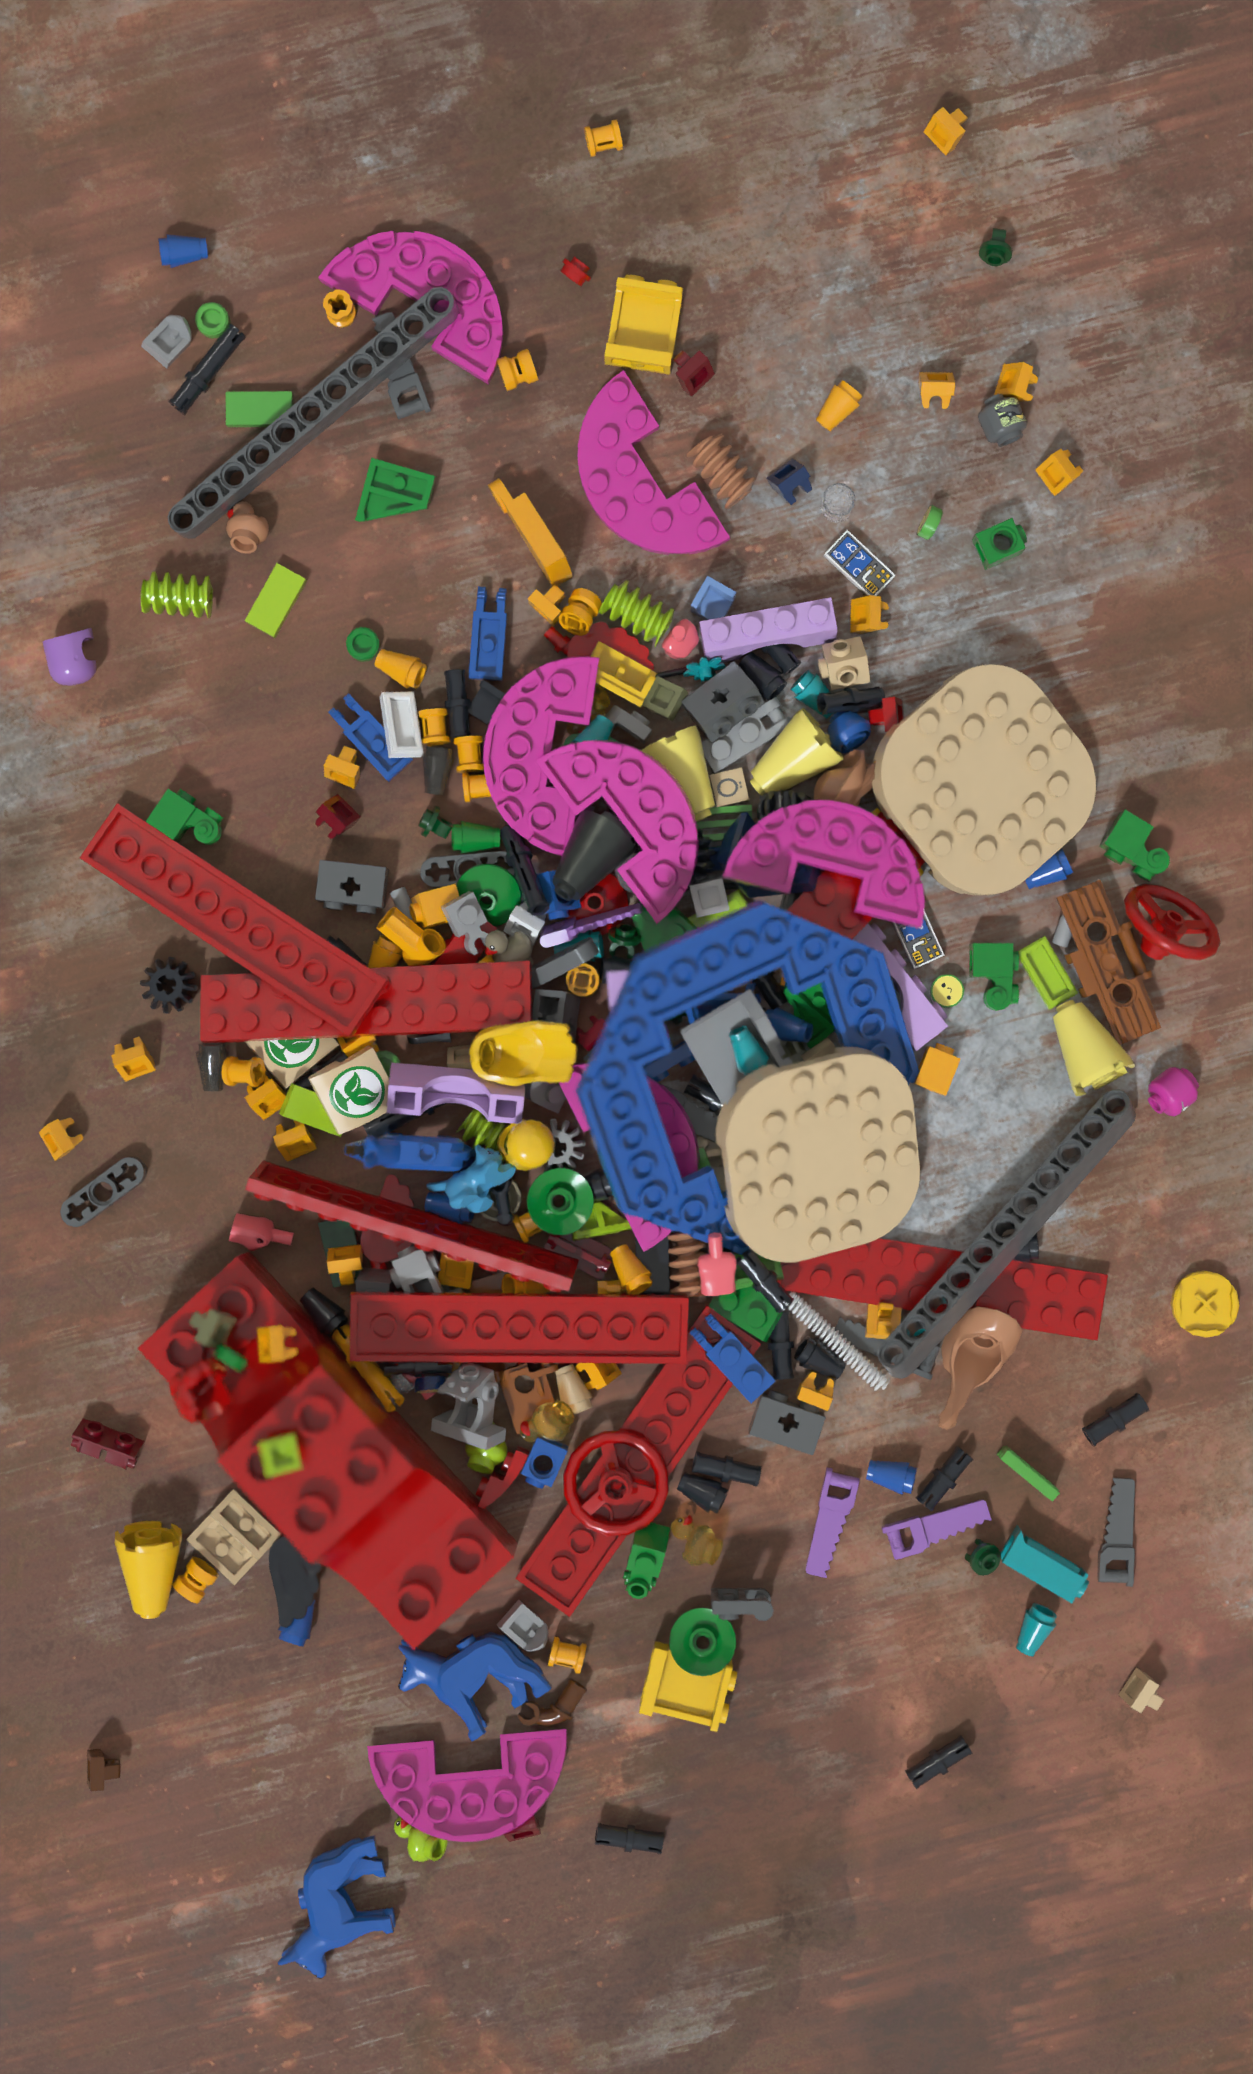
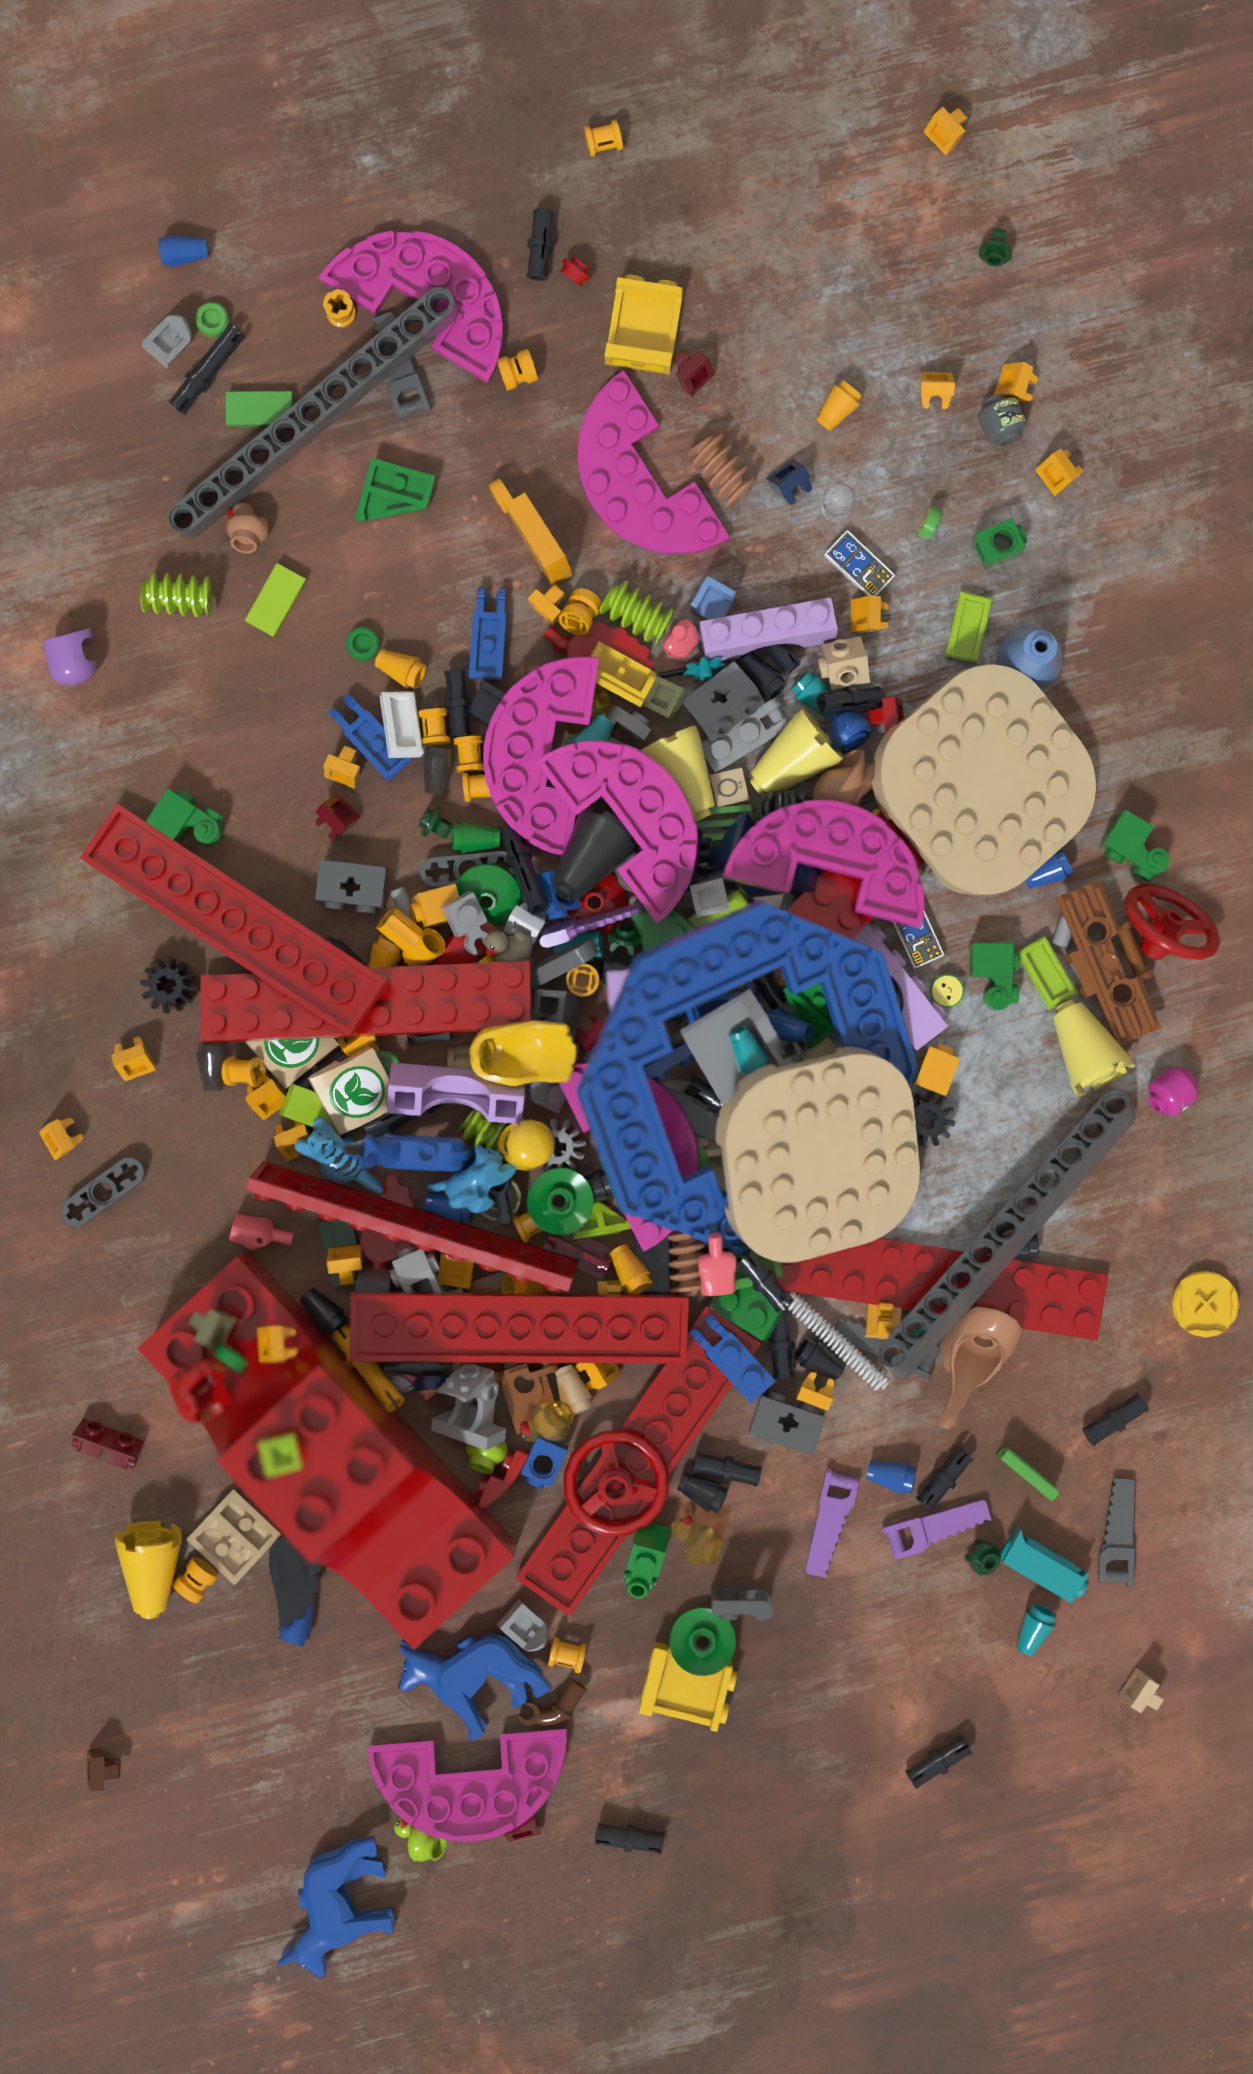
(327, 1149): none -> dark azure animal
(540, 244): none -> black pin
(937, 1123): none -> black gear
(968, 627): none -> lime tile
(1033, 653): none -> medium blue cone

